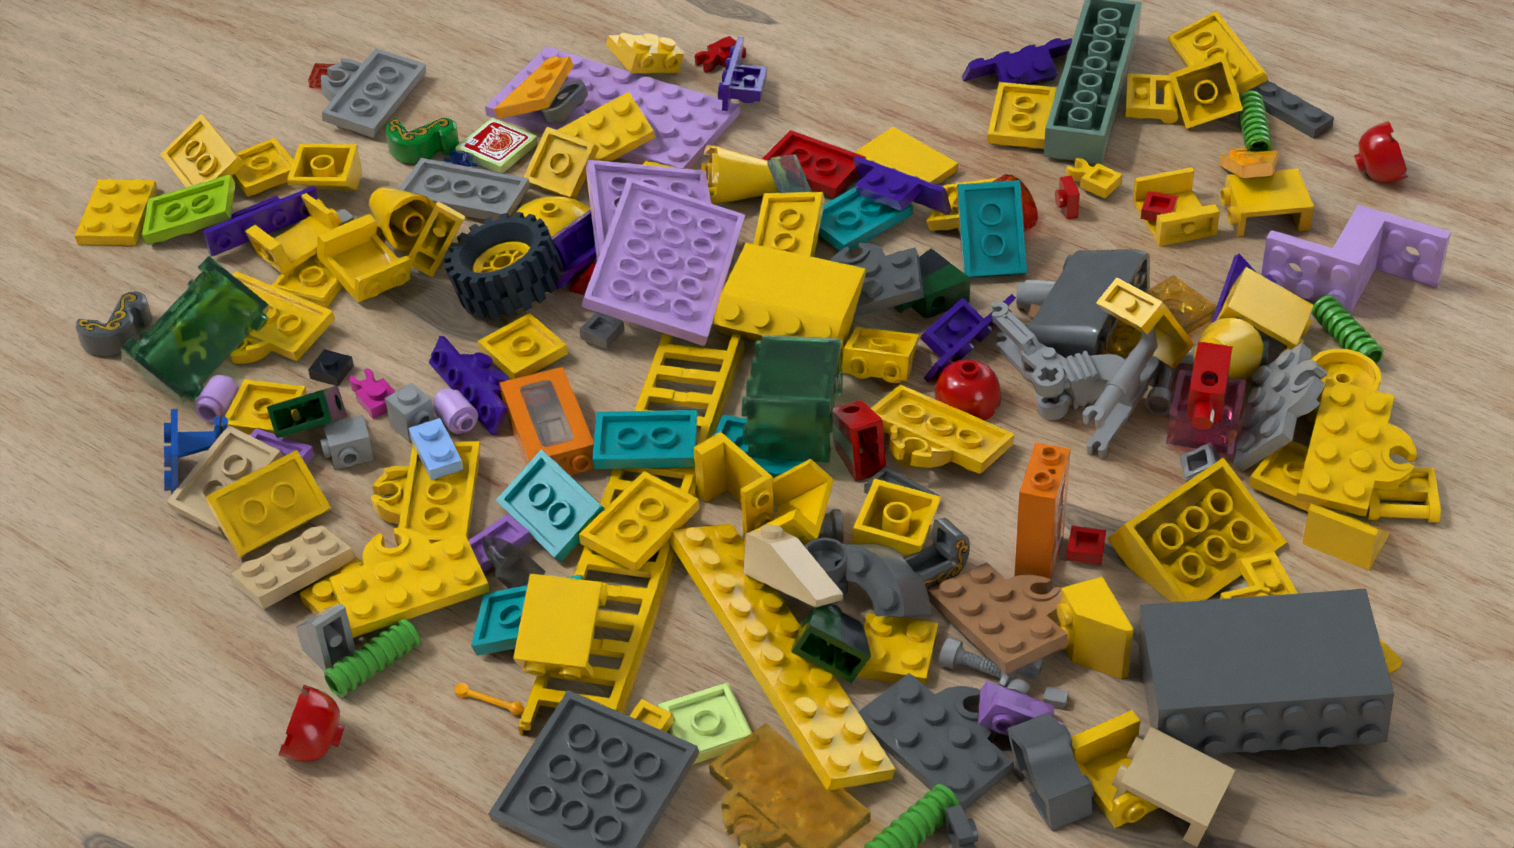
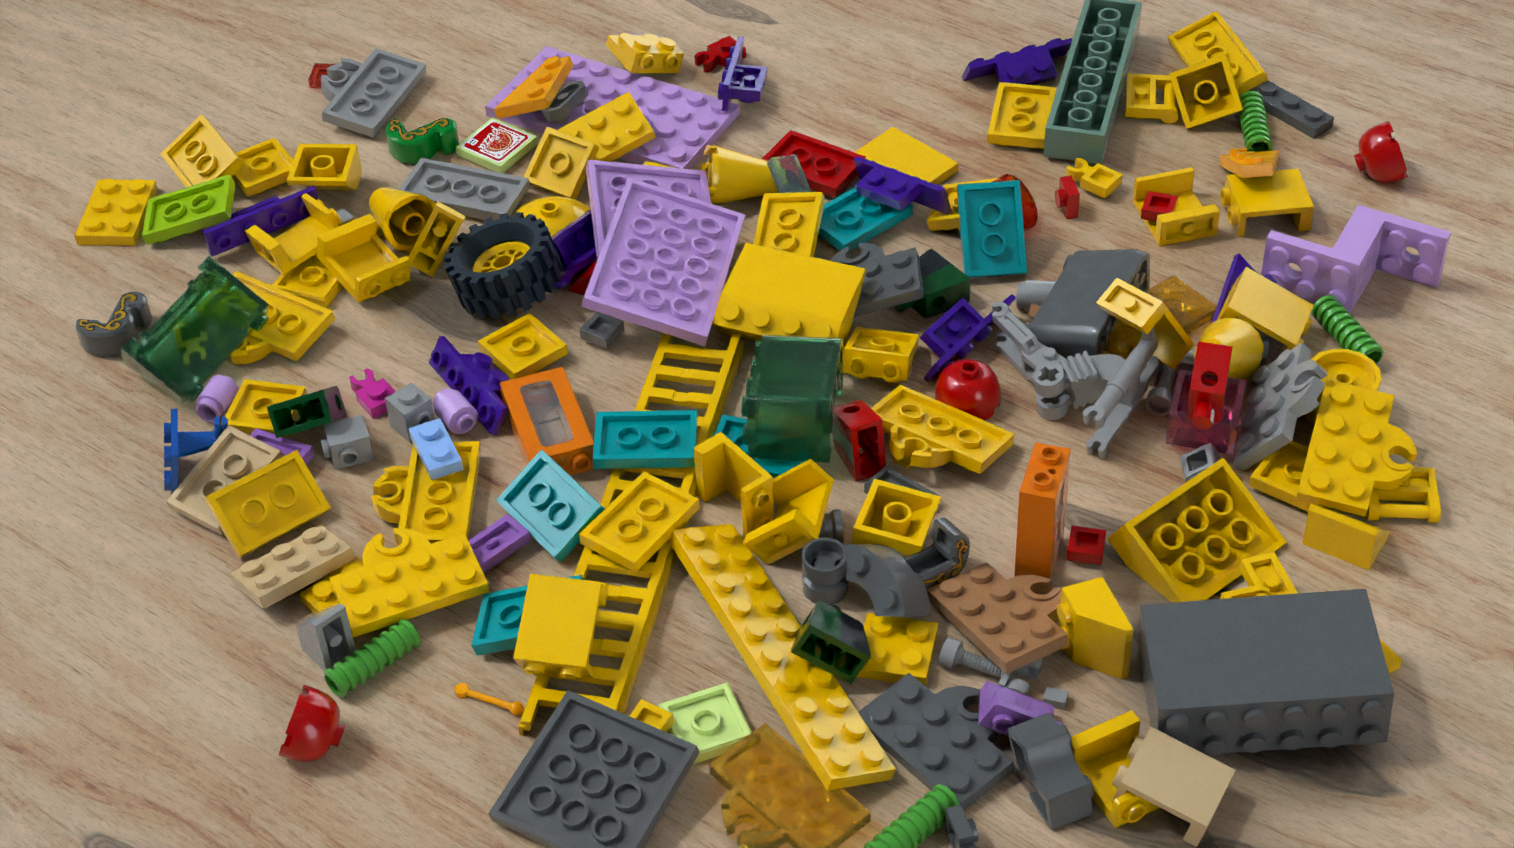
(331, 367): black plate -> none
(461, 158): clear blue plate -> none
(510, 562): clear smoke plate -> none
(788, 566): tan slope -> none

